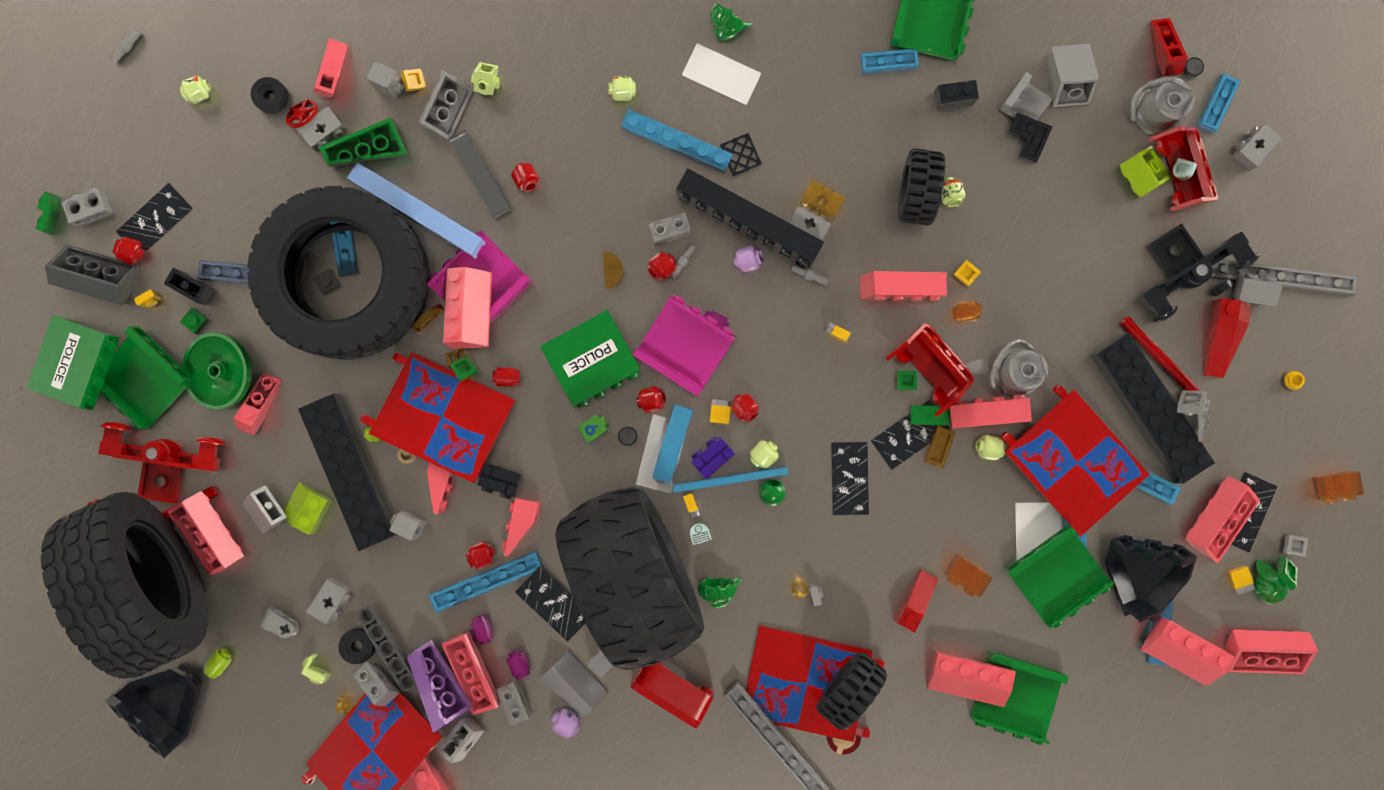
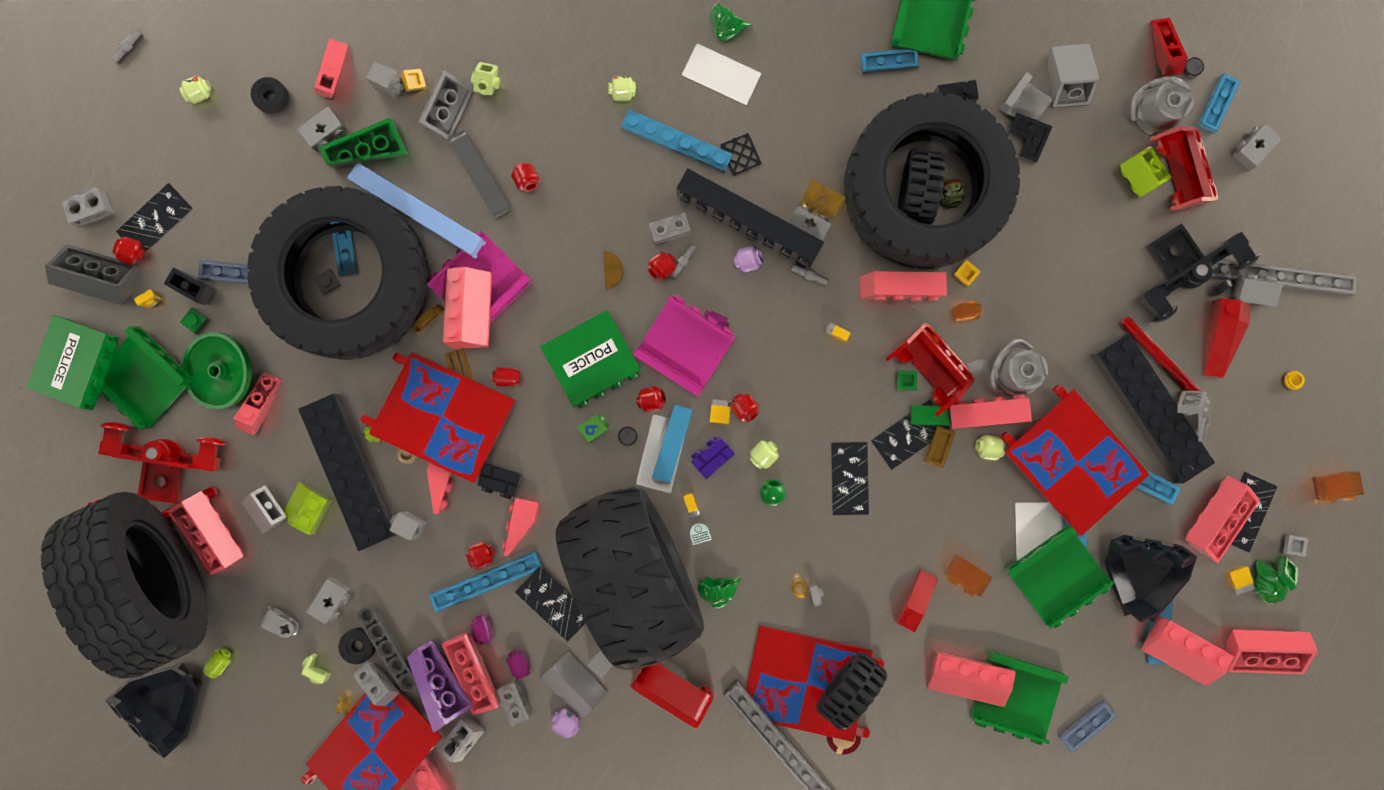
(50, 205): green slope -> none
(301, 113): red wheel -> none
(463, 368): green plate -> none
(730, 479): dark azure tile -> none
(970, 134): none -> black tyre
(1087, 726): none -> sand blue tile
(1184, 169): light aqua tile -> none

